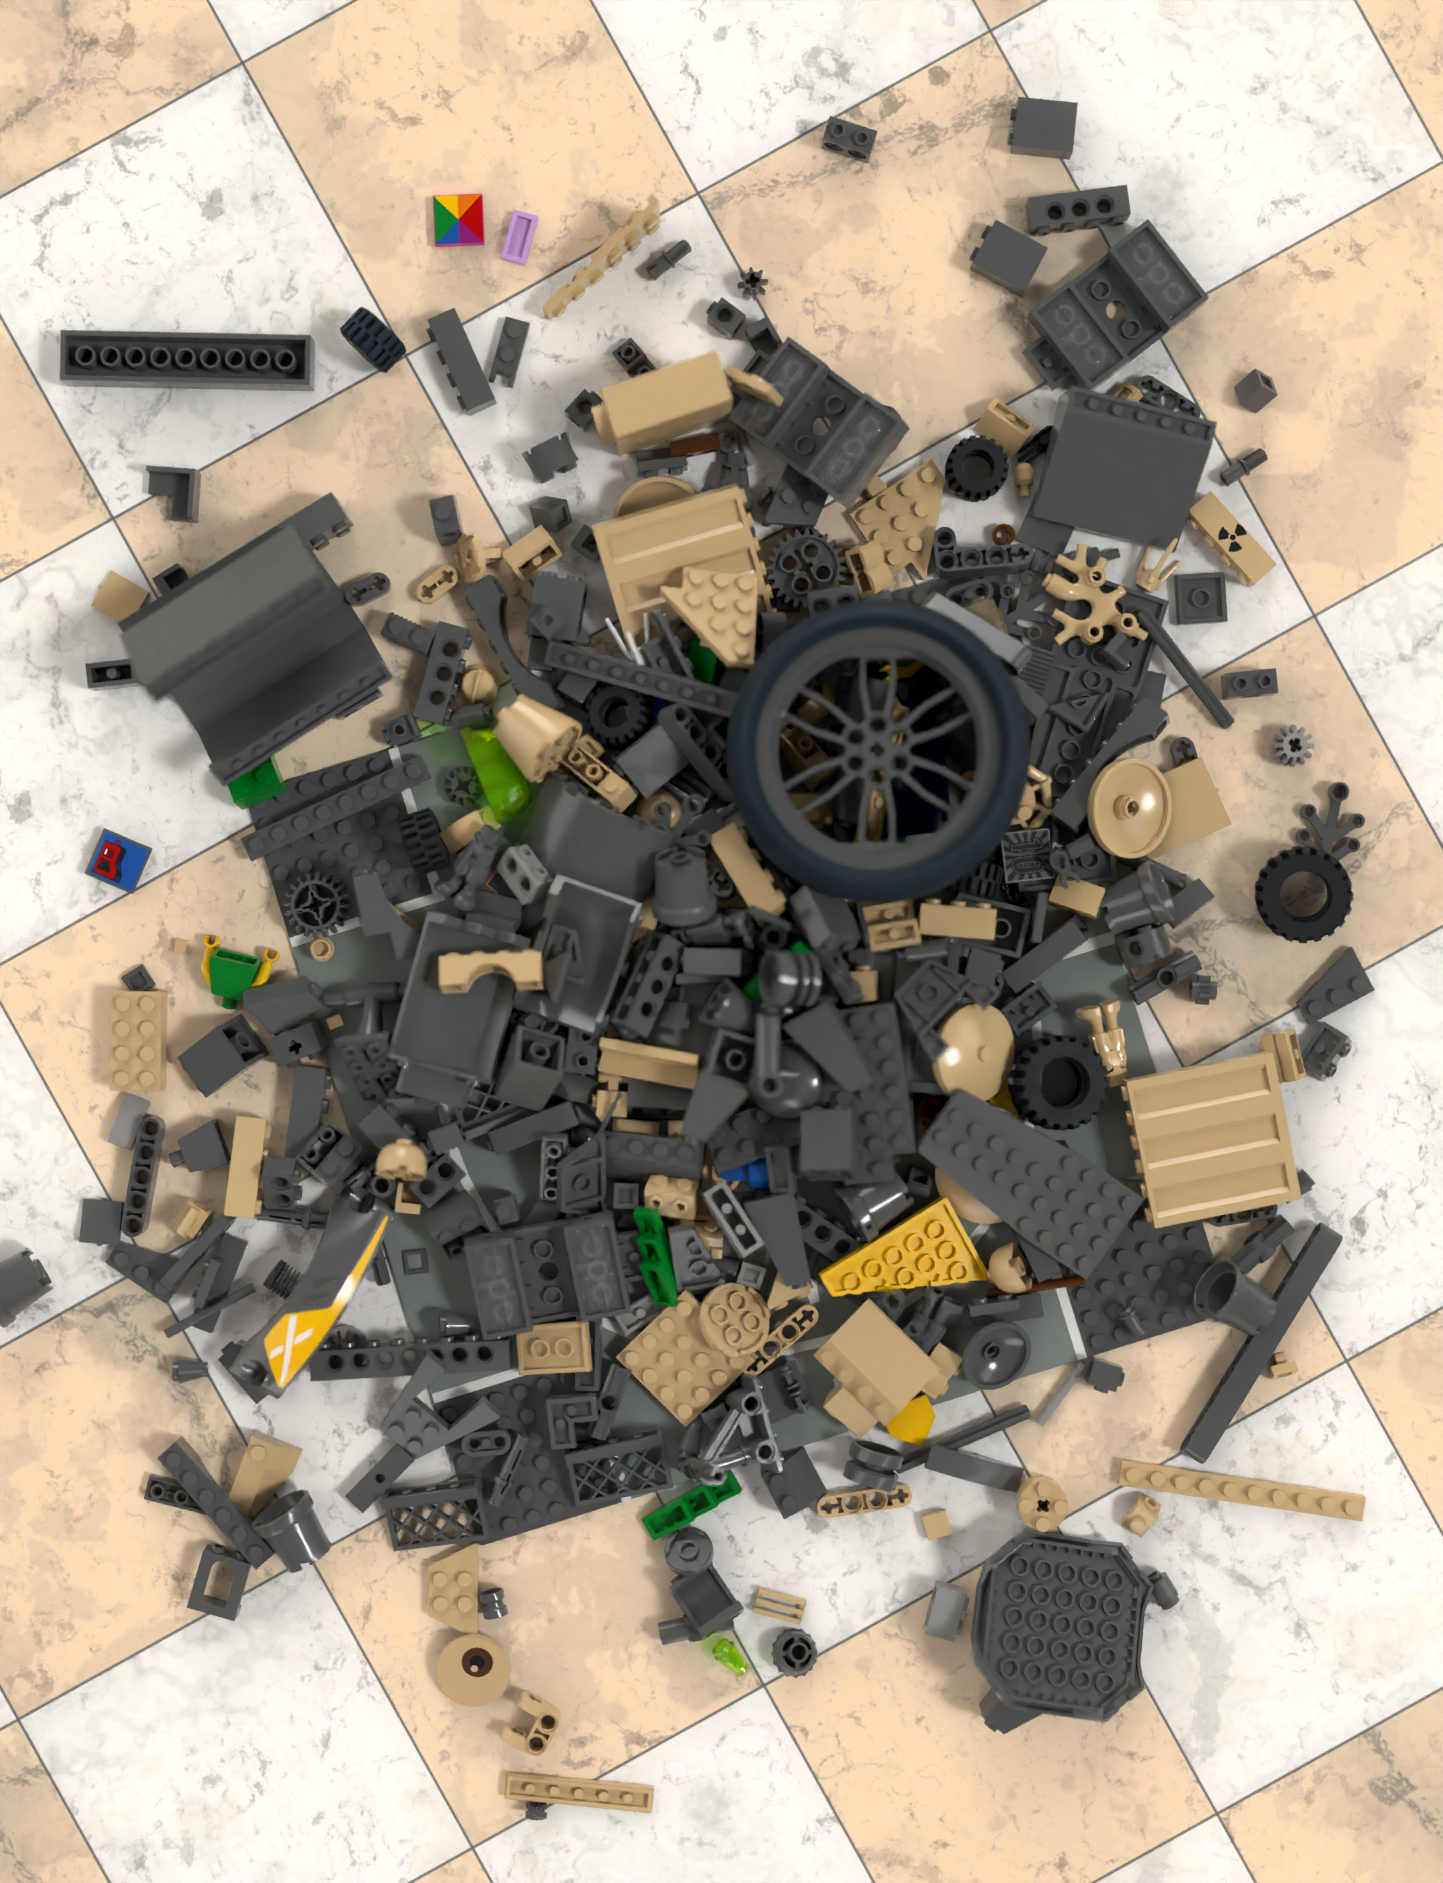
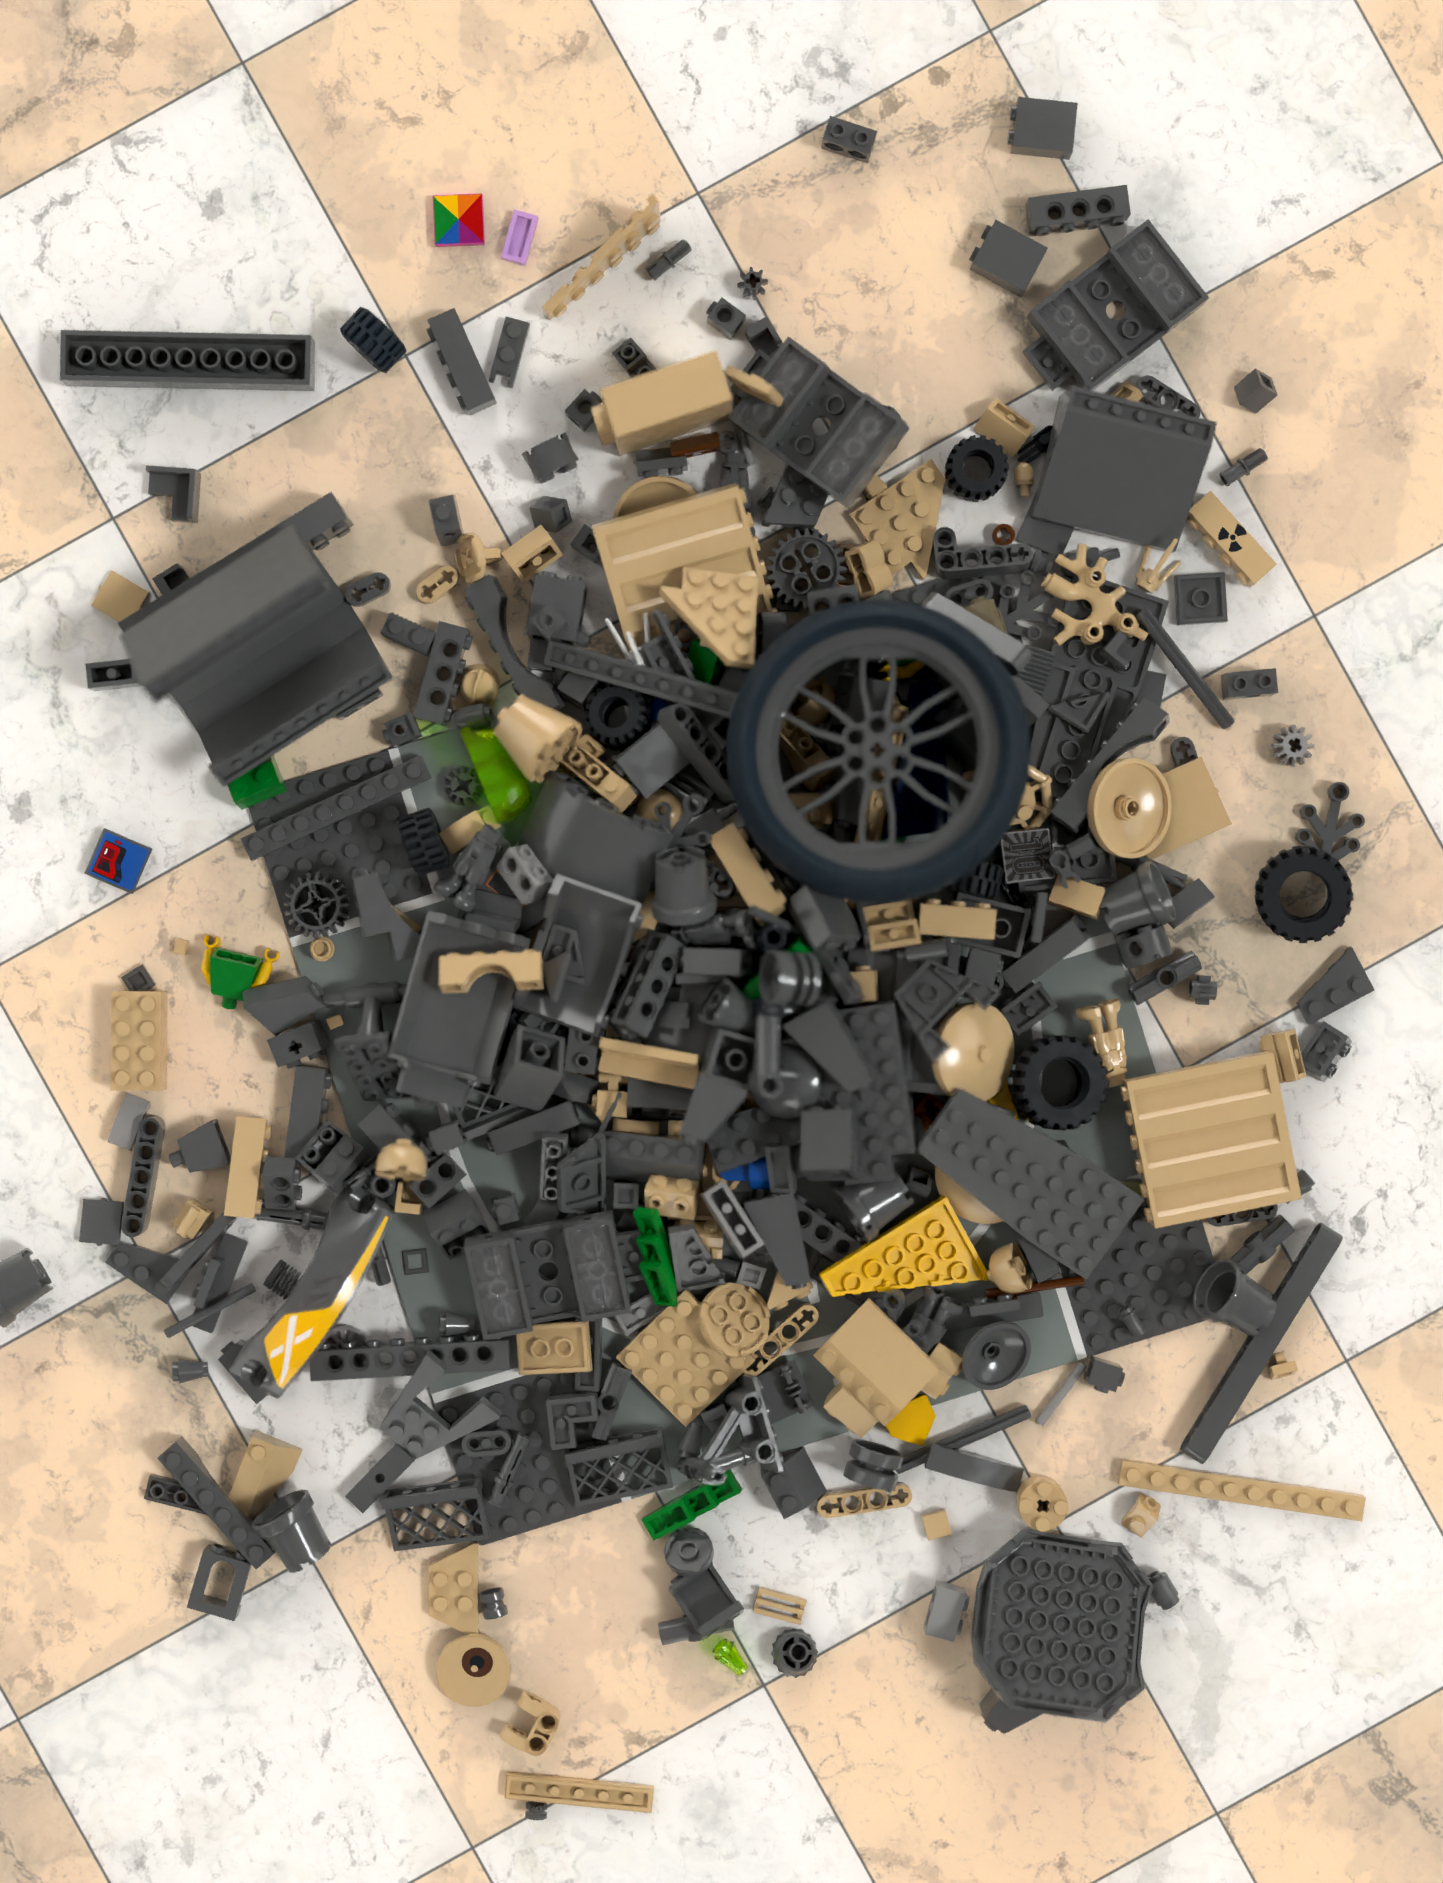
(223, 1055): dark grey slope -> none

